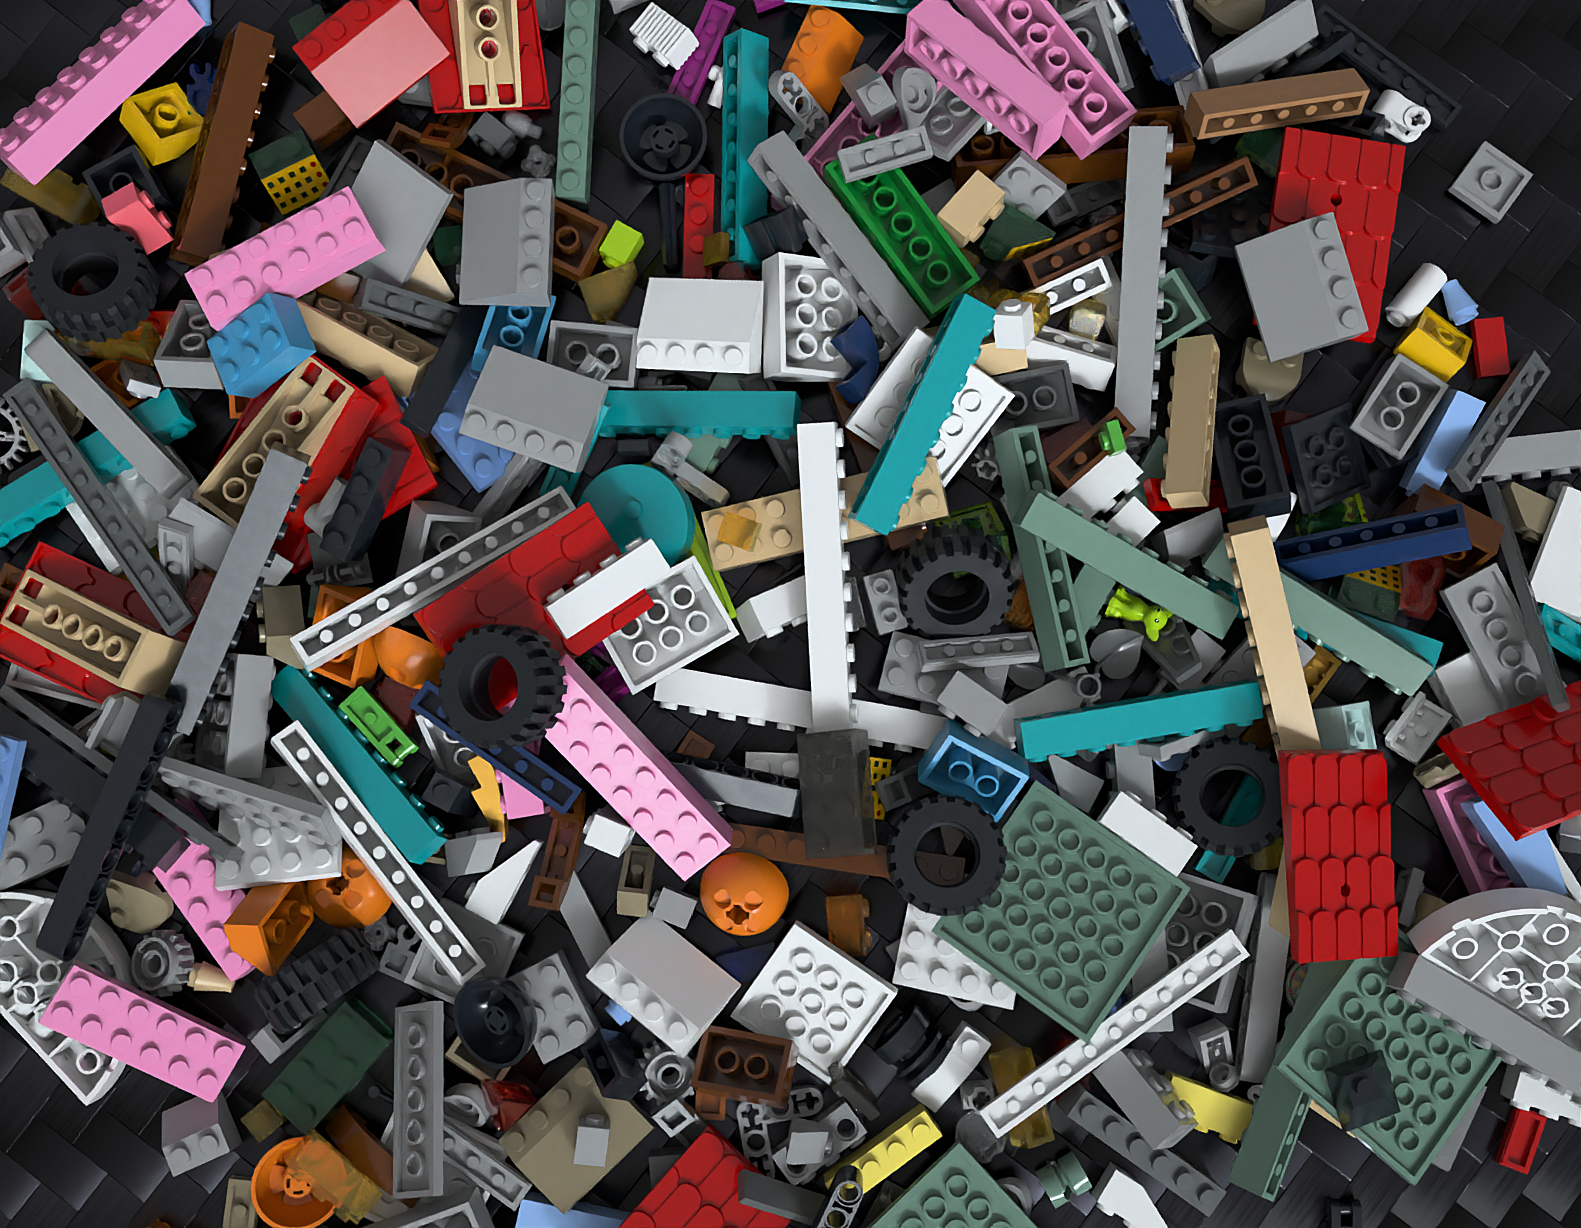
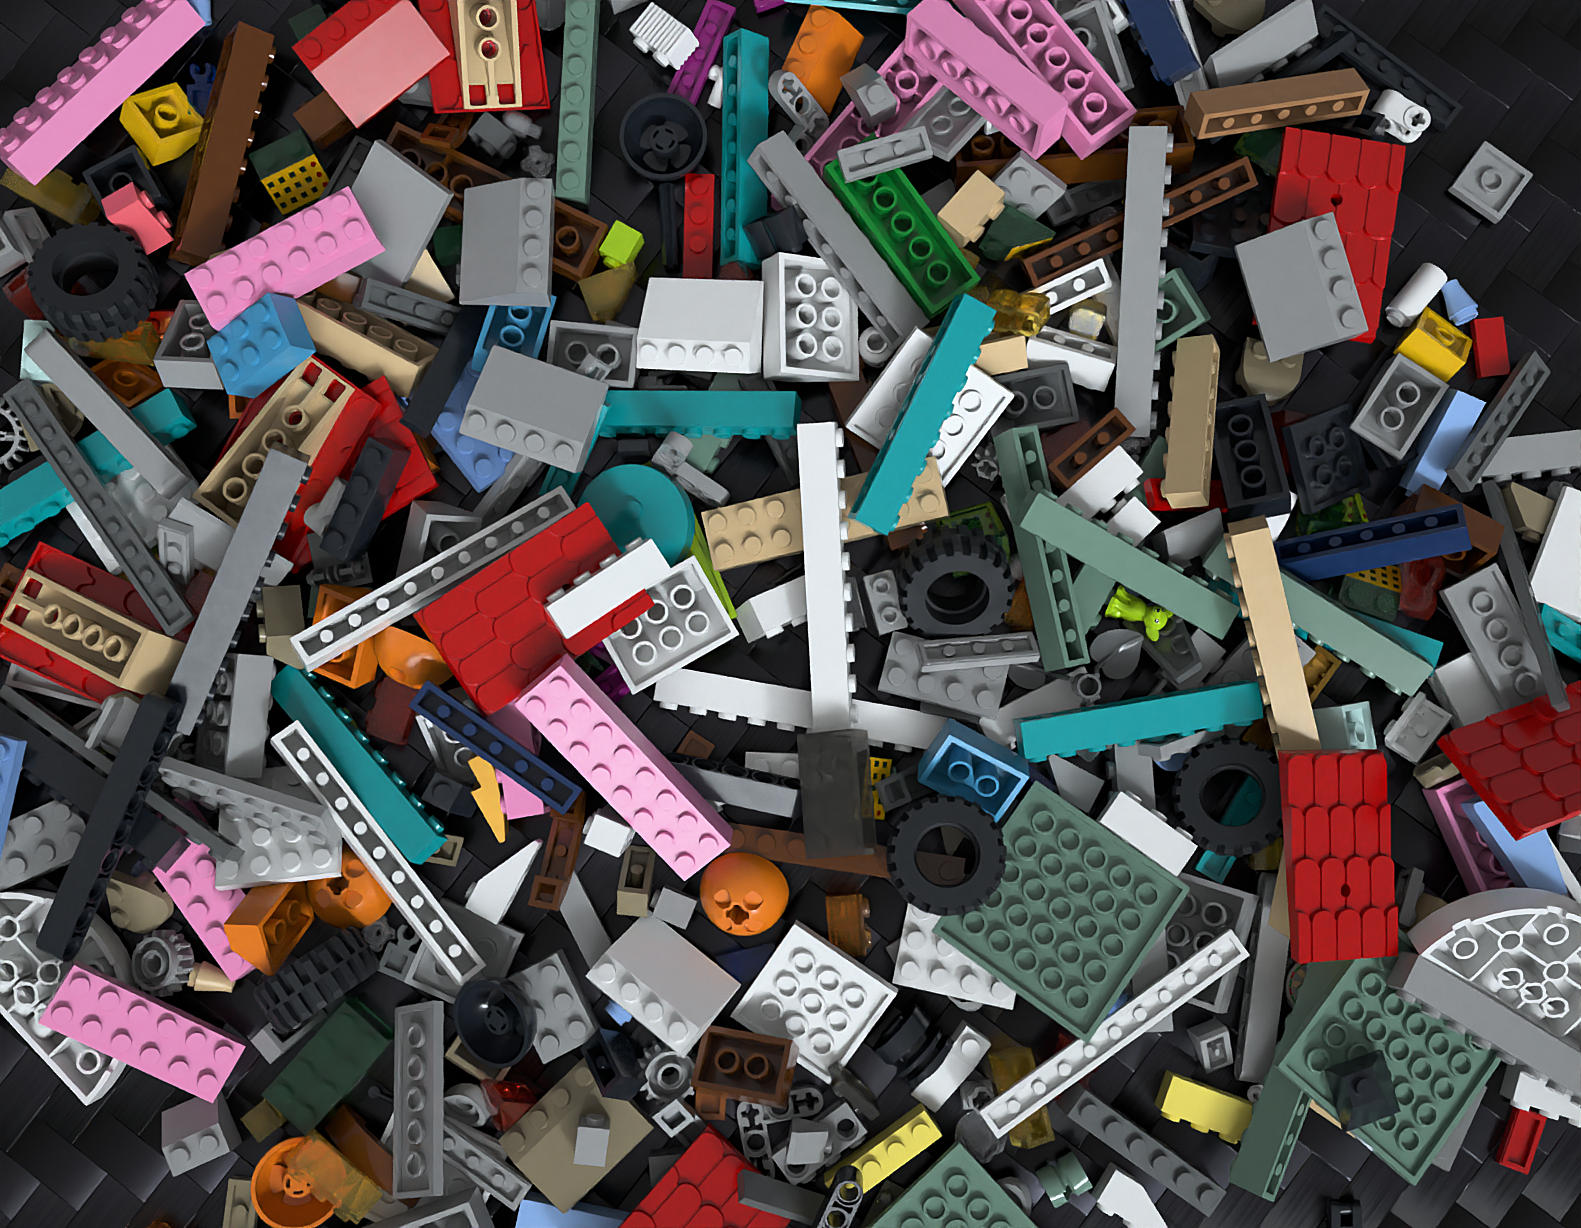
(139, 379): light grey plate -> none
(378, 726): bright green plate -> none
(467, 693): black tyre -> none
(472, 851): light grey slope -> none
(716, 250): pearl gold tile -> none
(739, 531): clear yellow piece -> none
(859, 348): dark blue brick -> none
(914, 94): light grey piece -> none
(971, 704): light grey brick -> none
(1013, 324): white brick -> none
(1112, 438): bright green plate -> none
(1146, 1097): light grey brick -> none
(1219, 1073): light grey plate -> none

